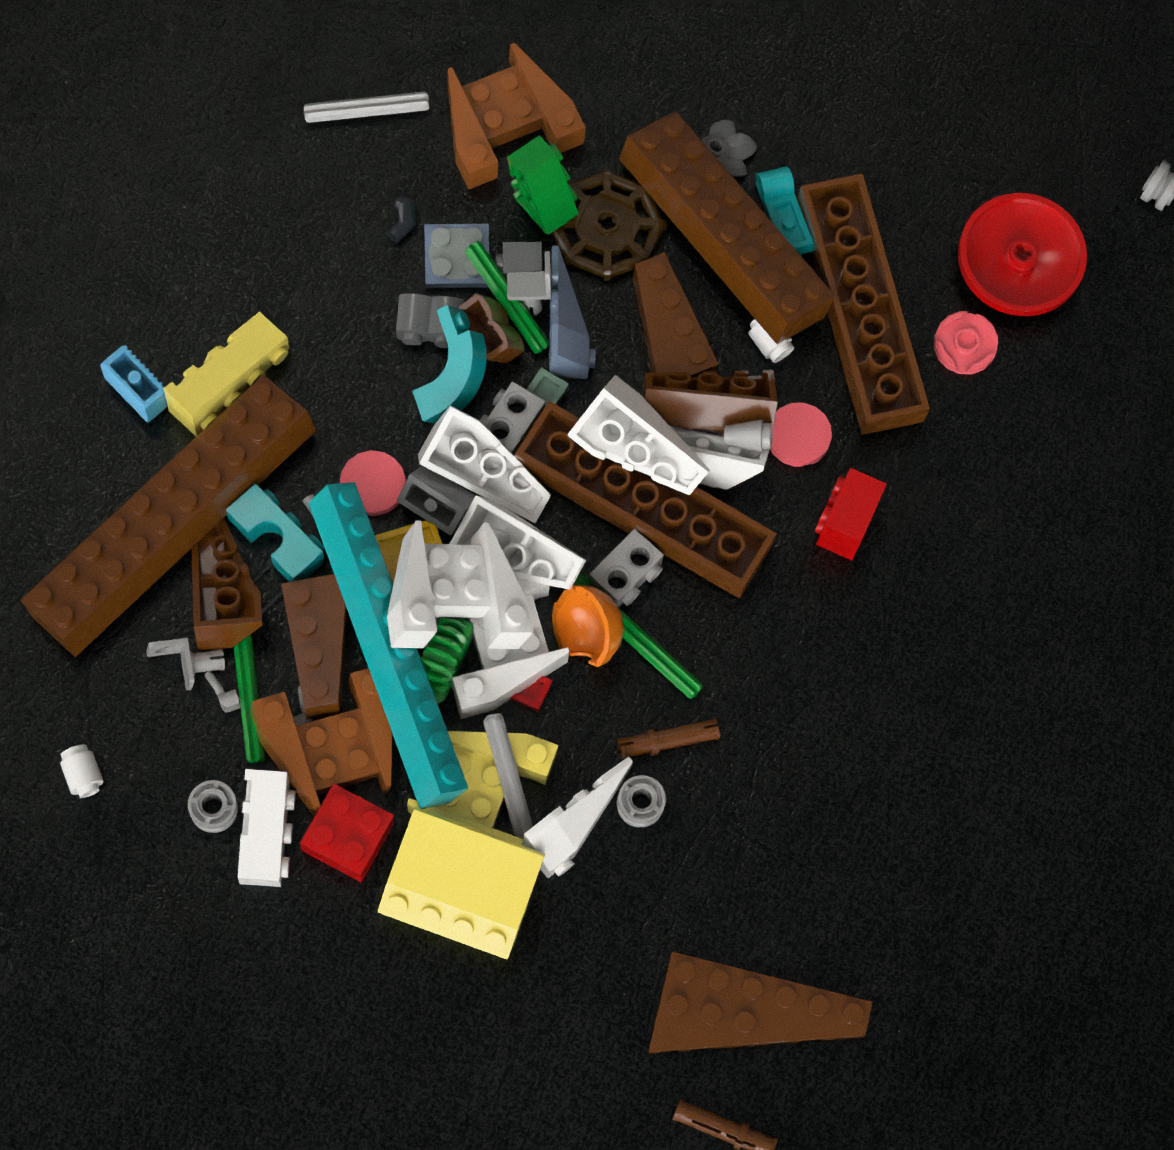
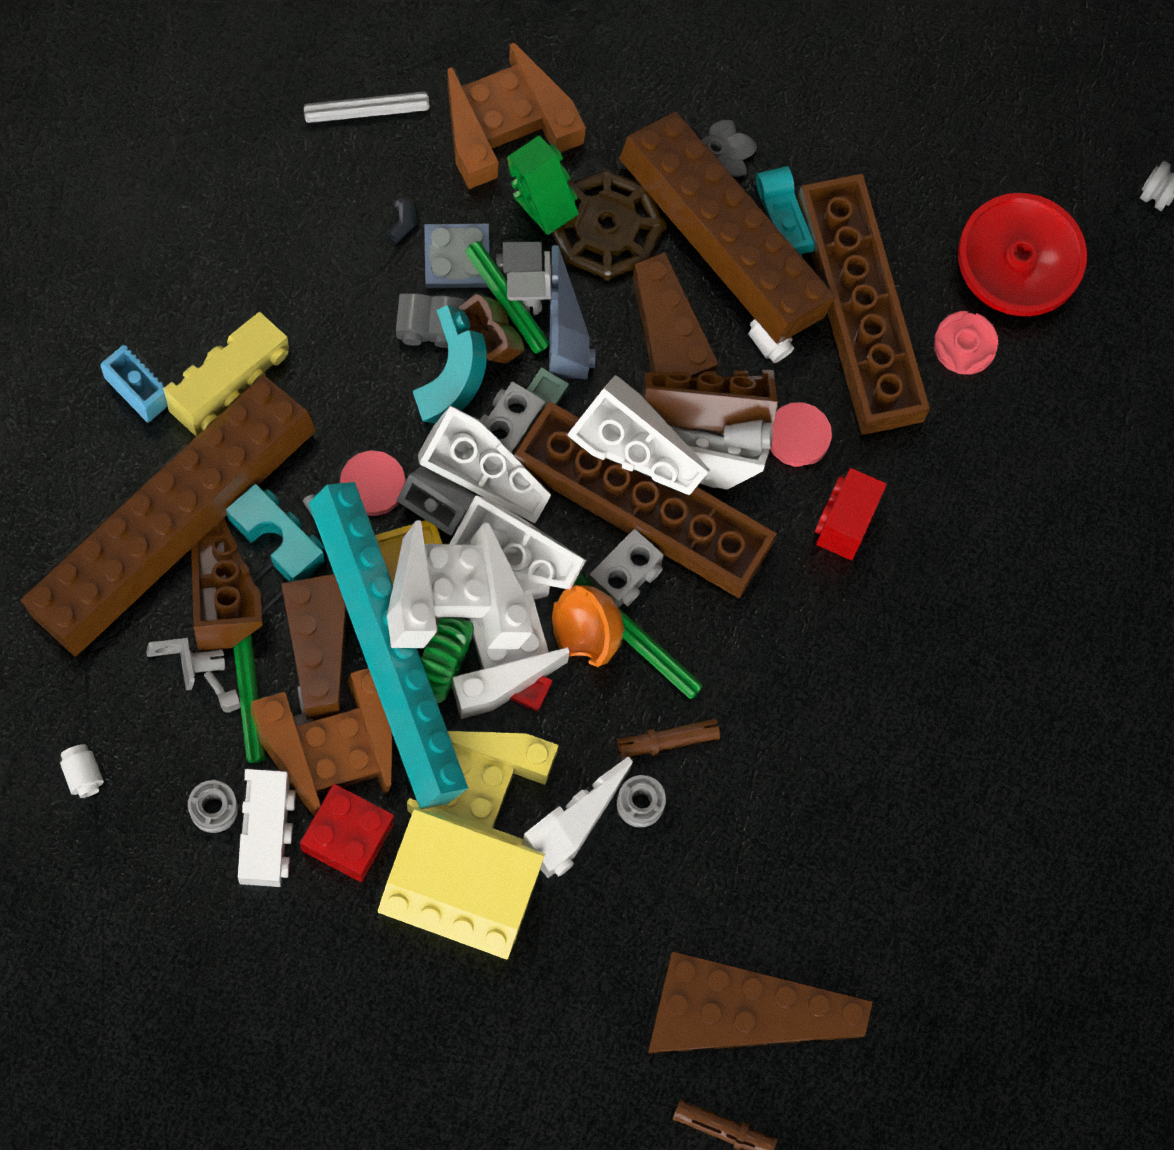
(508, 774): light grey axle -> none

